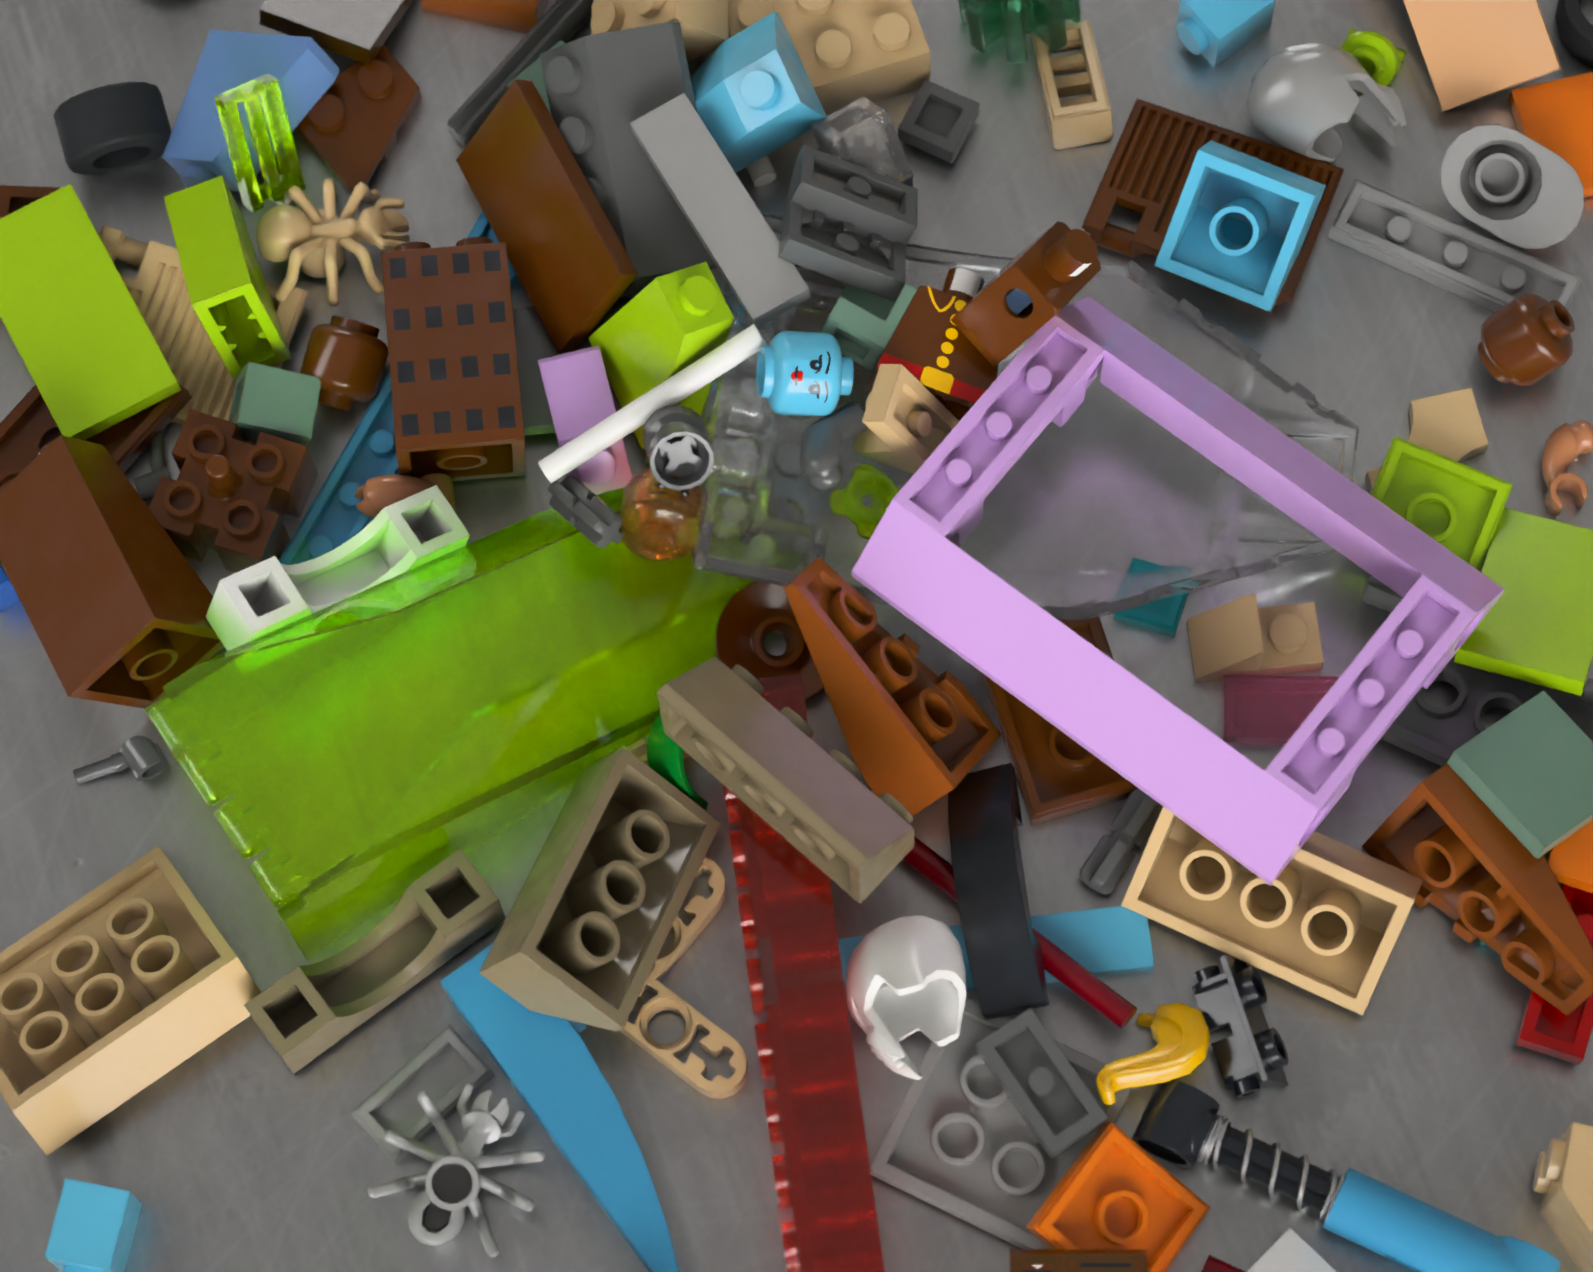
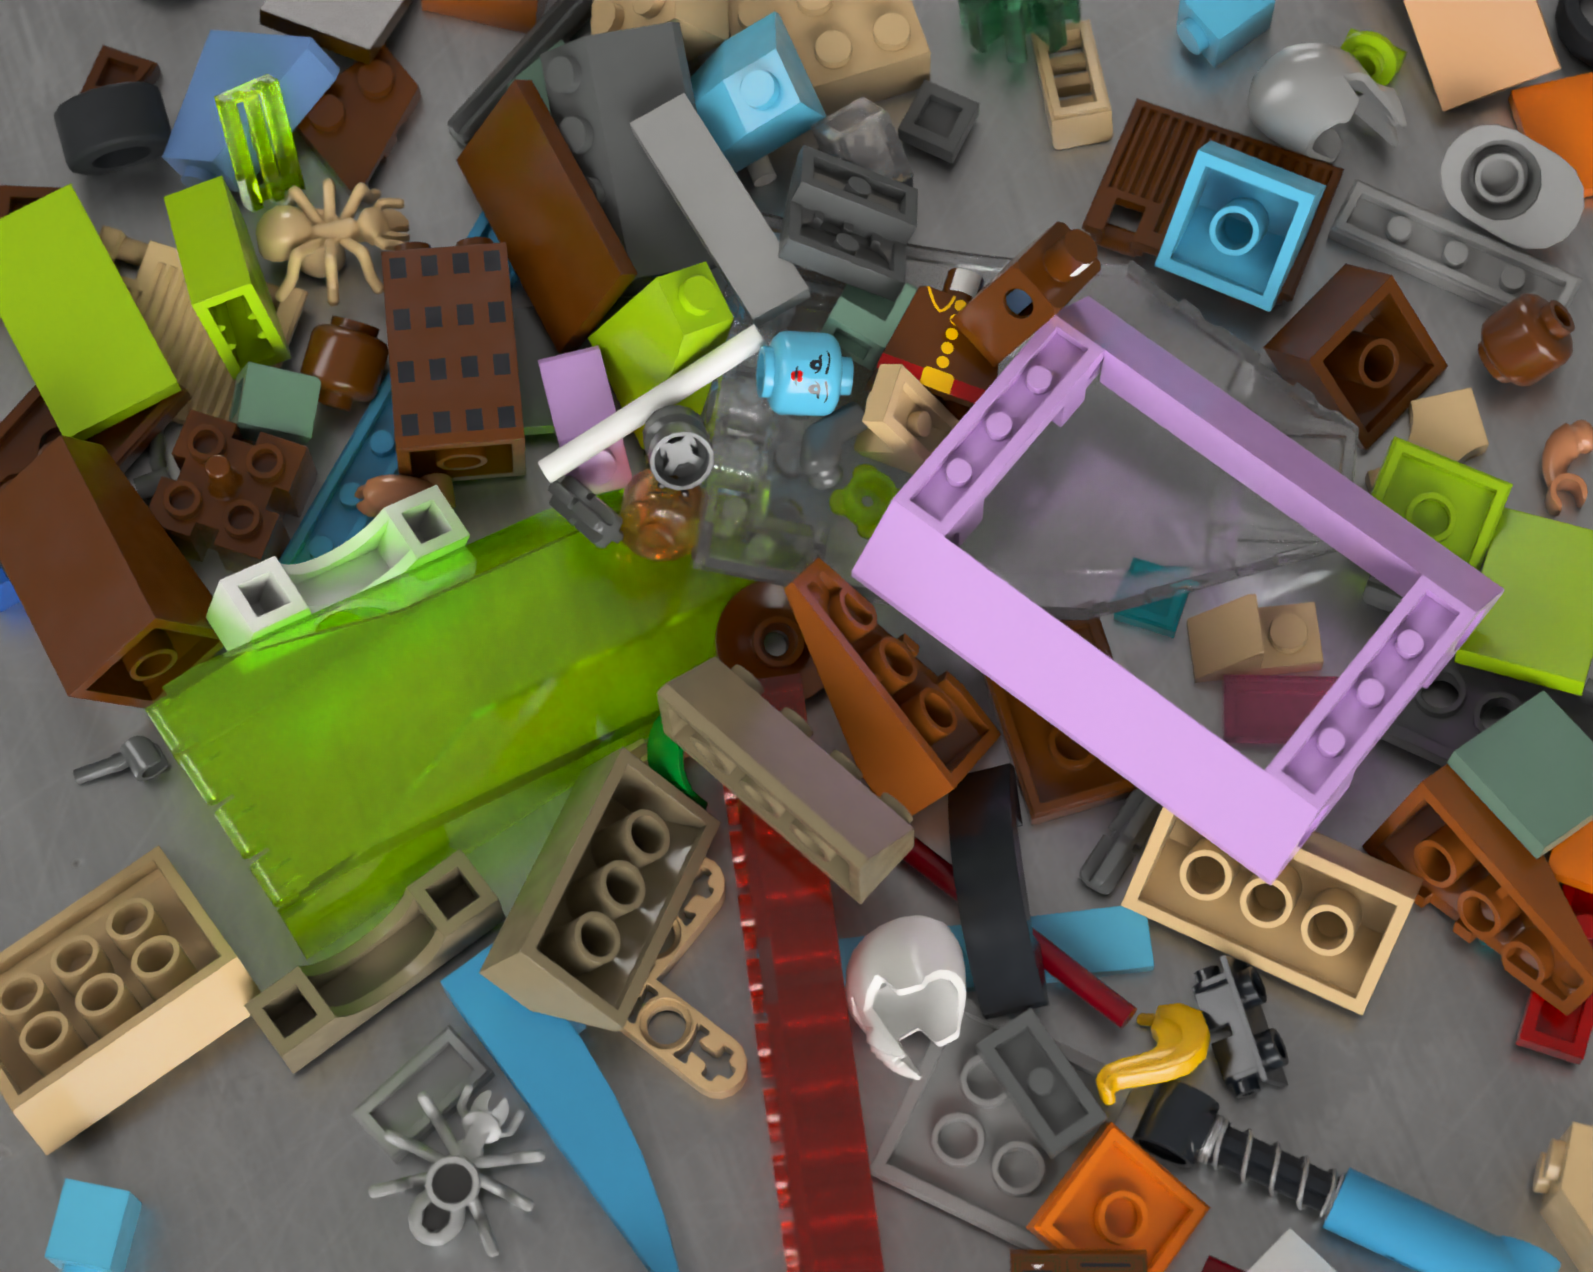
(118, 67): none -> reddish brown tile
(1358, 350): none -> reddish brown slope

